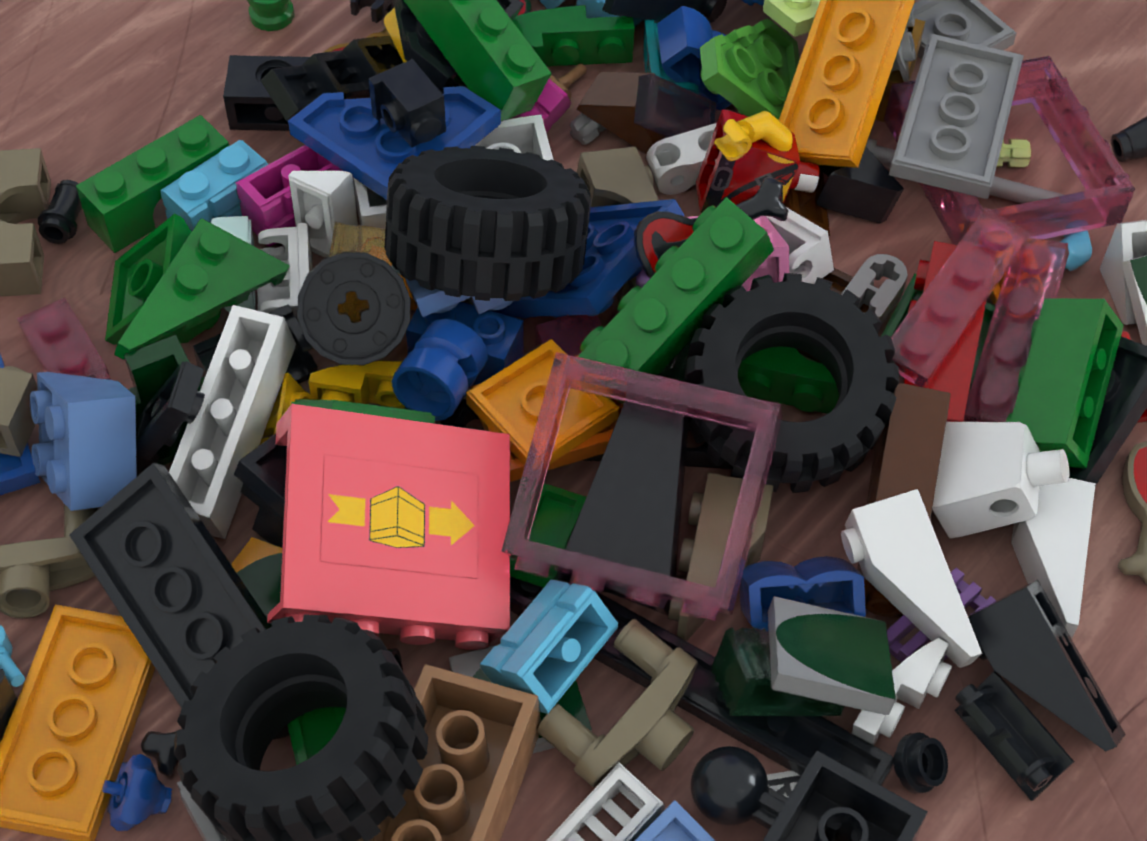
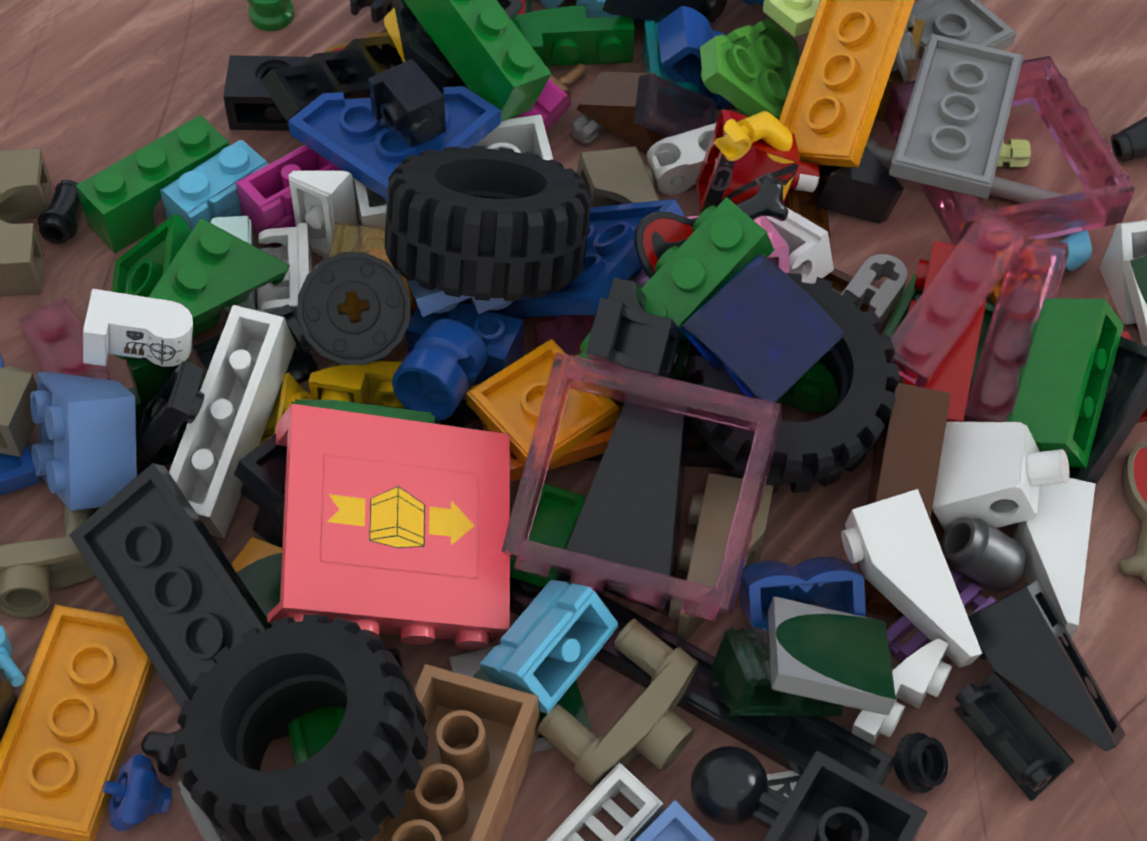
(136, 329): none -> white leg
(630, 335): none -> black brick
(762, 330): none -> clear blue slope
(983, 553): none -> flat silver brick

